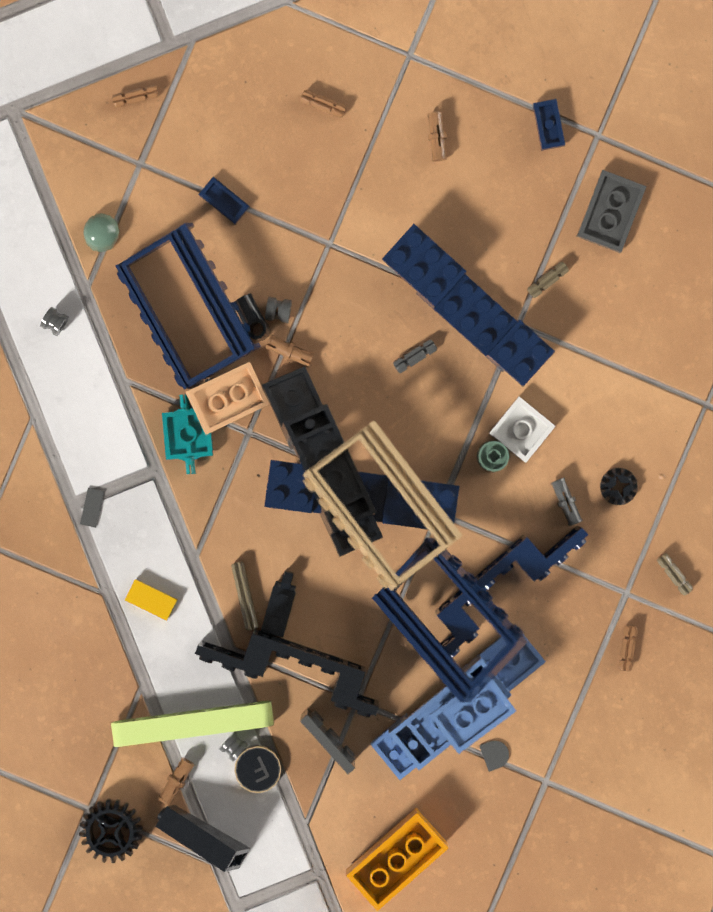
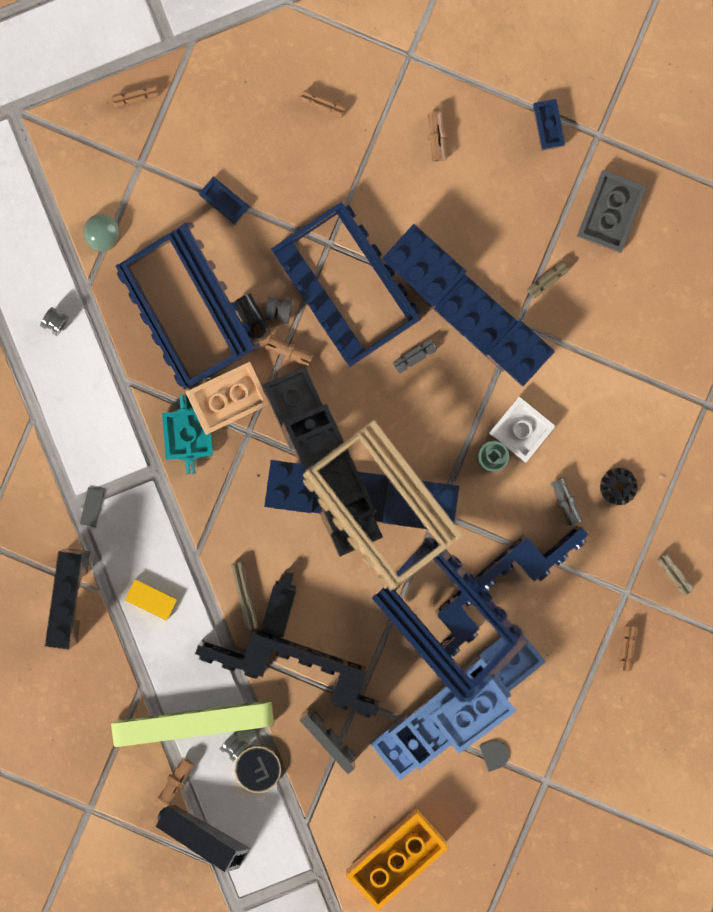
(62, 622): none -> black arch
(117, 838): black gear -> none
(318, 299): none -> dark blue window

